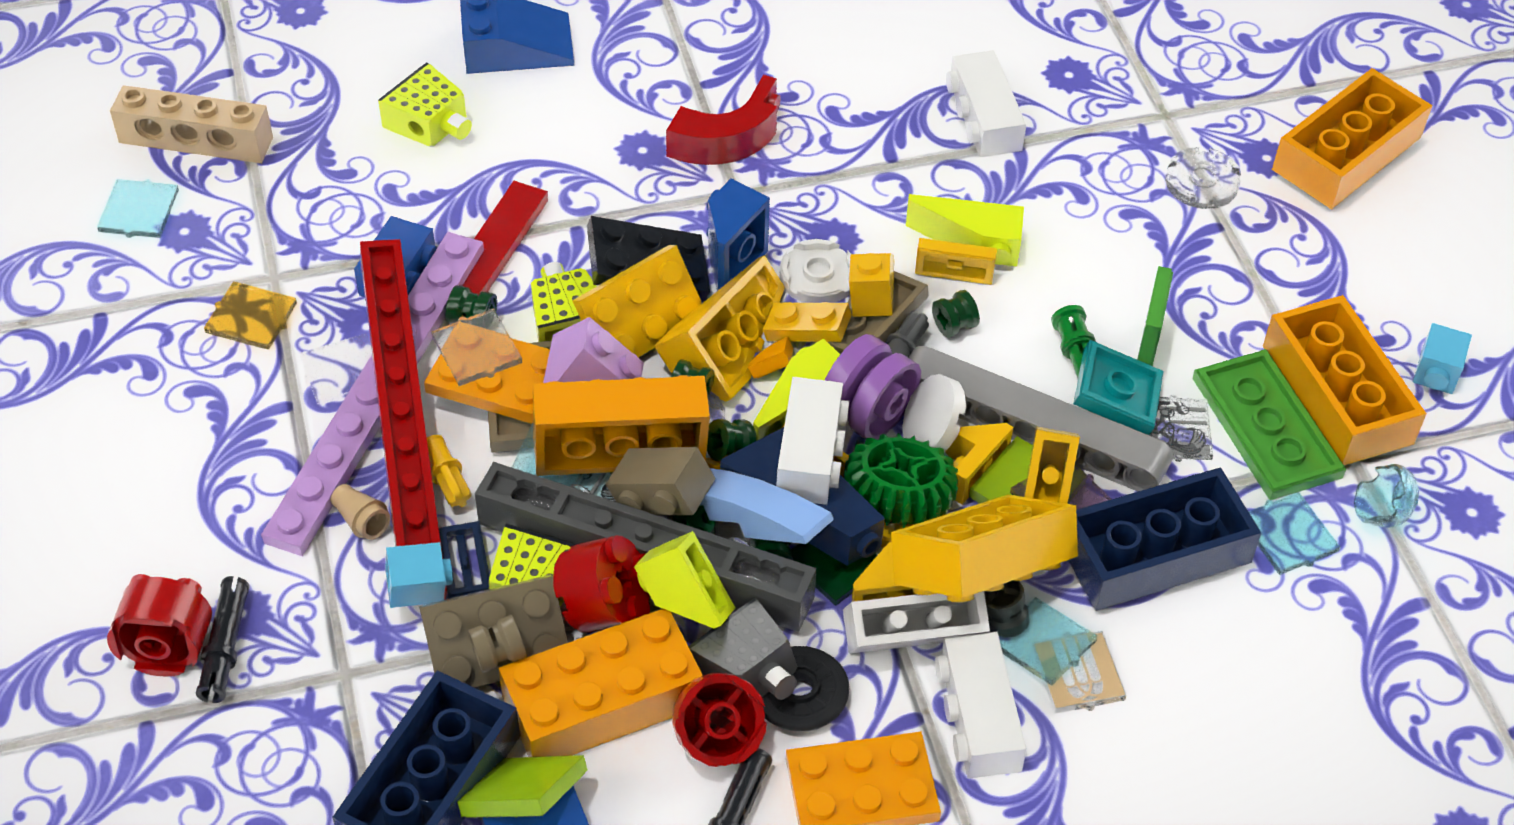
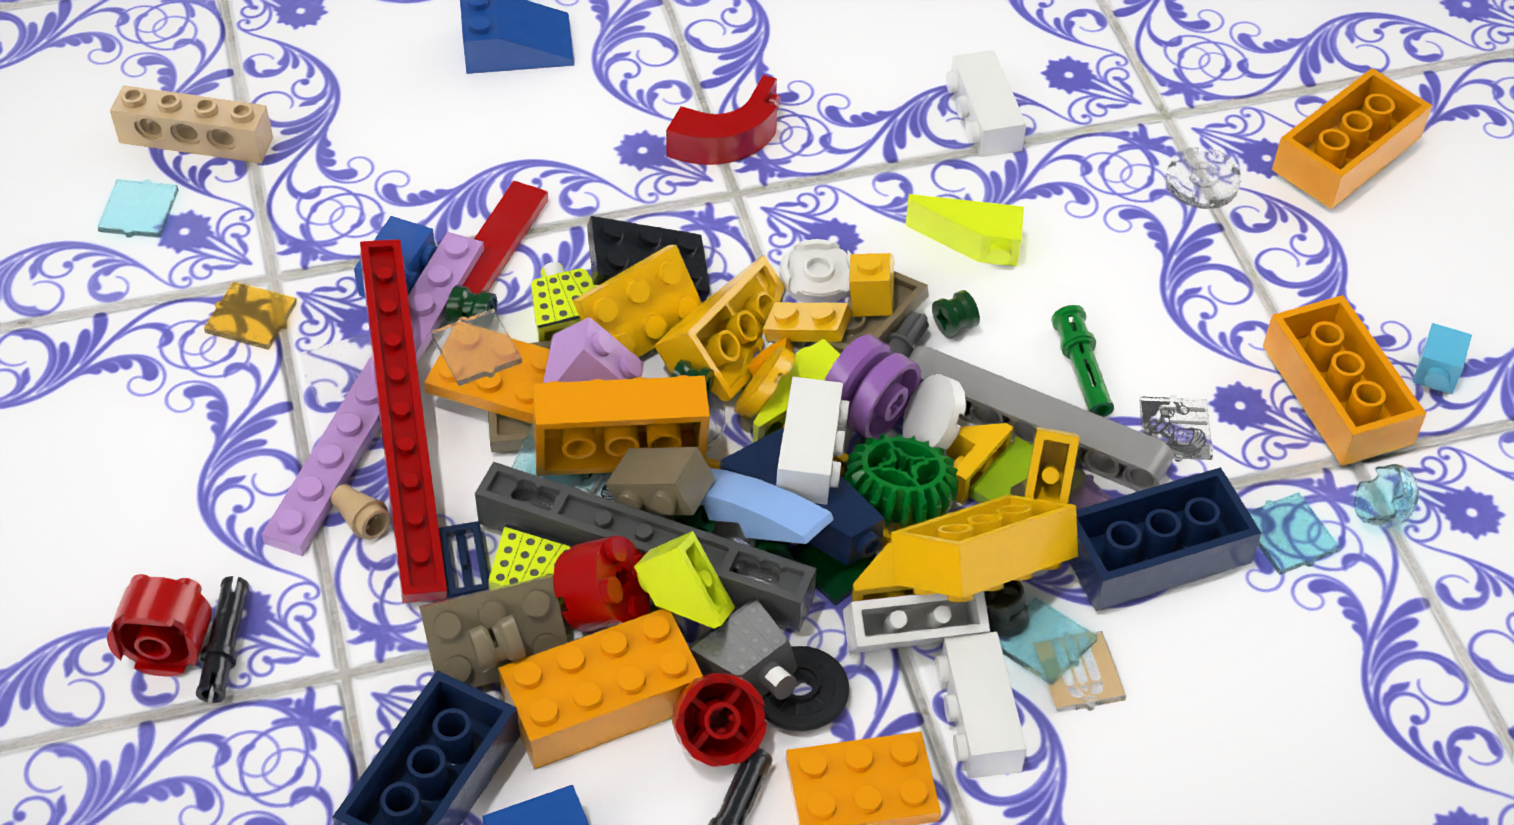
(416, 574): medium azure brick -> none
(425, 108): neon yellow torso -> none
(447, 472): yellow axle -> none
(522, 786): lime tile -> none
(728, 437): dark green wheel -> none
(736, 229): blue slope -> none
(764, 383): none -> yellow tile
(955, 261): yellow tile -> none
(1118, 387): teal tile -> none
(1155, 315): bright green tile -> none
(1268, 424): bright green tile -> none

